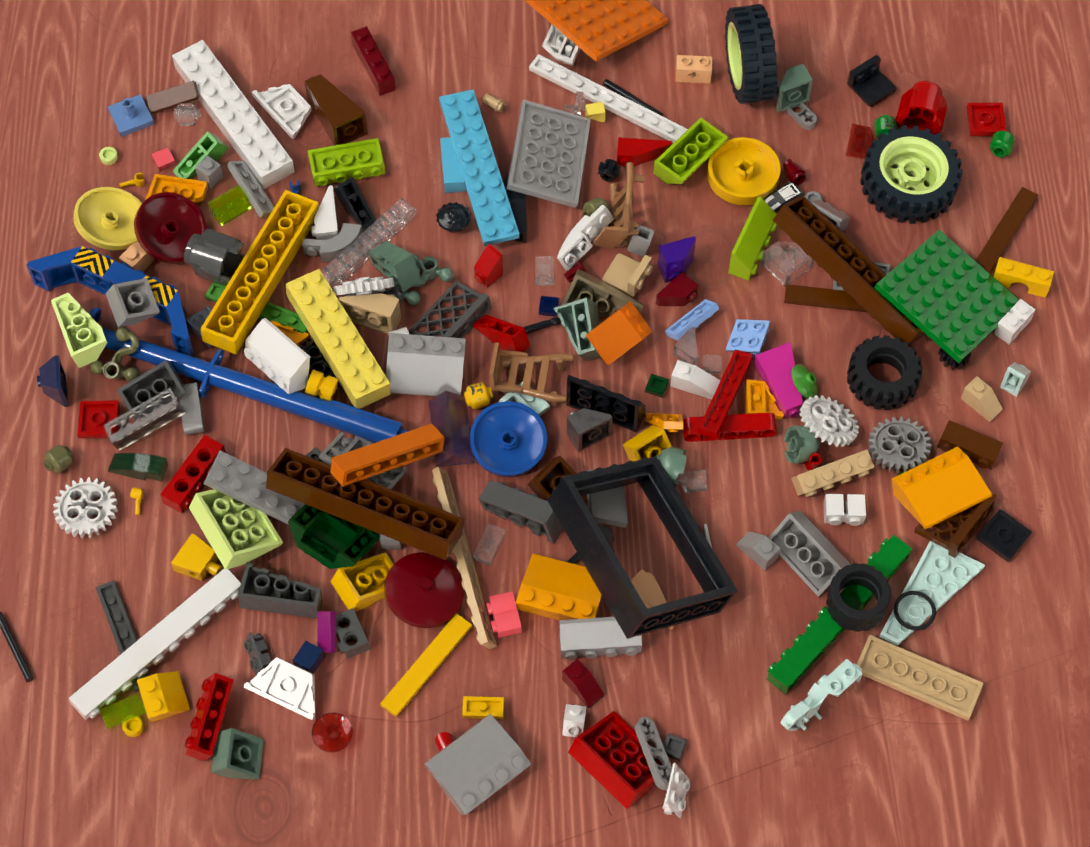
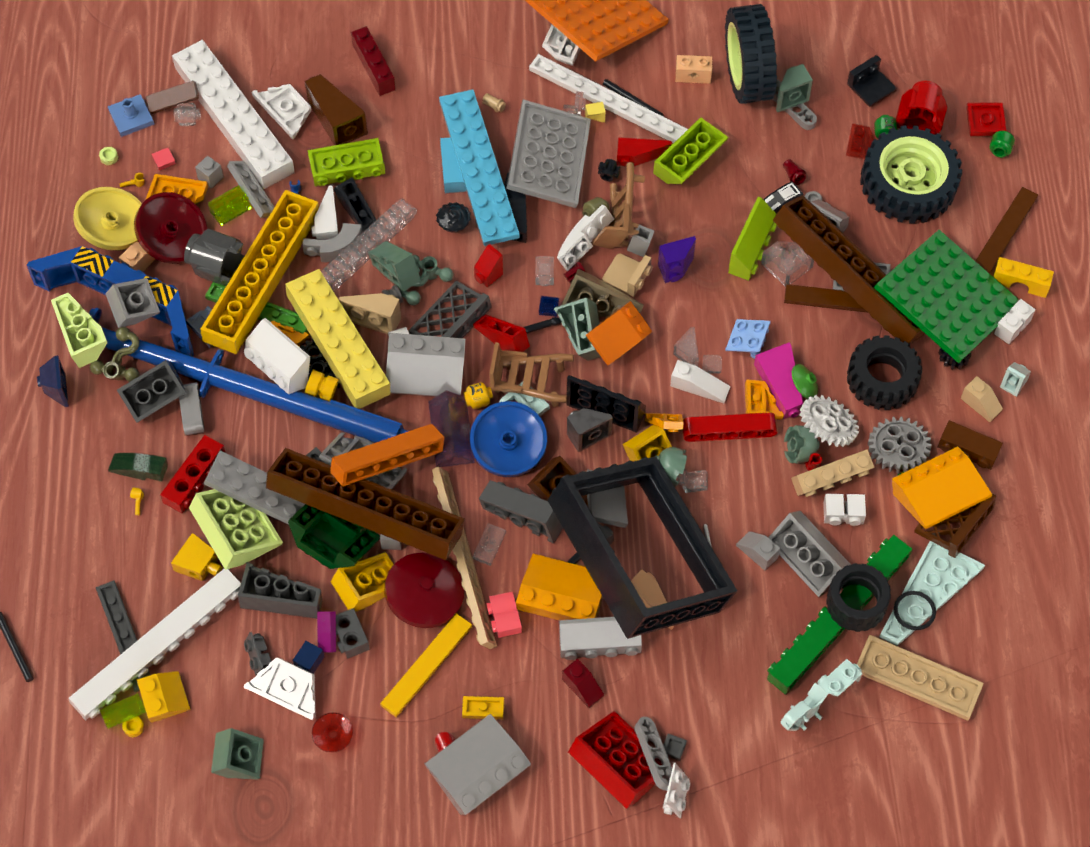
(58, 459): olive head -> none
(85, 507): white gear -> none
(94, 416): red plate -> none
(145, 423): clear smoke fence -> none
(208, 145): bright green slope -> none
(209, 716): red brick -> none
(363, 286): white gear -> none
(573, 720): white bracket -> none
(656, 385): dark green tile -> none
(678, 292): dark red slope -> none
(692, 319): light blue plate -> none
(725, 394): red plate -> none
(728, 168): yellow piece -> none
(1004, 535): black plate -> none

